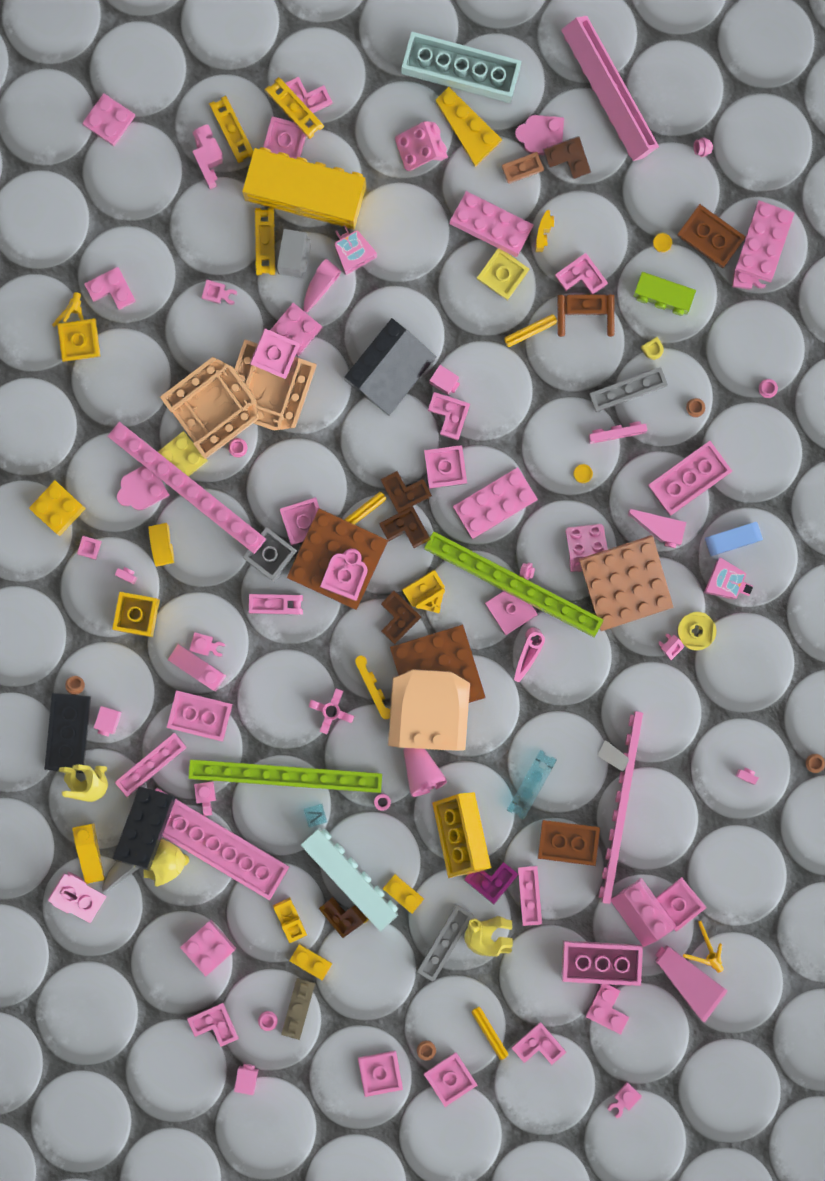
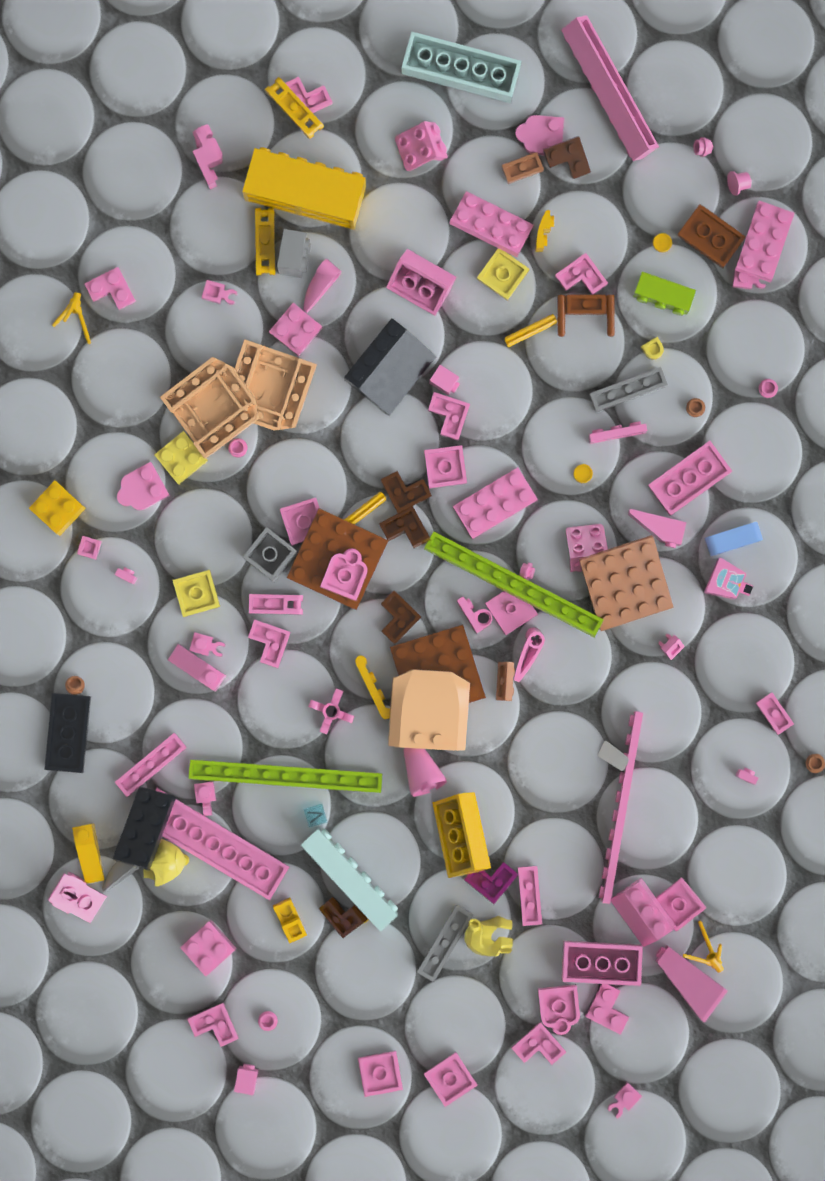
(78, 340): yellow plate -> none
(88, 790): light yellow piece -> none
(107, 721): bright pink brick -> none
(108, 119): bright pink plate -> none
(136, 614): yellow brick -> none
(160, 544): yellow slope -> none
(187, 487): bright pink plate -> none
(196, 593): none -> light yellow plate
(199, 716): bright pink plate -> none
(231, 129): yellow plate -> none
(274, 353): bright pink plate -> none
(275, 641): none -> bright pink plate
(285, 137): bright pink plate -> none
(298, 1008): dark tan plate -> none
(310, 962): yellow plate -> none
(353, 250): bright pink torso -> none
(377, 805): bright pink axle -> none
(403, 893): yellow plate -> none
(421, 282): none -> bright pink slope
(426, 592): yellow slope -> none
(426, 1050): nougat plate -> none
(467, 606): none -> bright pink plate
(470, 129): yellow wing -> none
(489, 1033): yellow axle -> none
(505, 681): none -> nougat plate
(531, 784): clear light blue plate -> none
(559, 1007): none -> bright pink plate
(568, 842): dark orange plate -> none
(705, 624): light yellow plate -> none
(738, 182): none -> bright pink piece
(774, 713): none -> bright pink plate

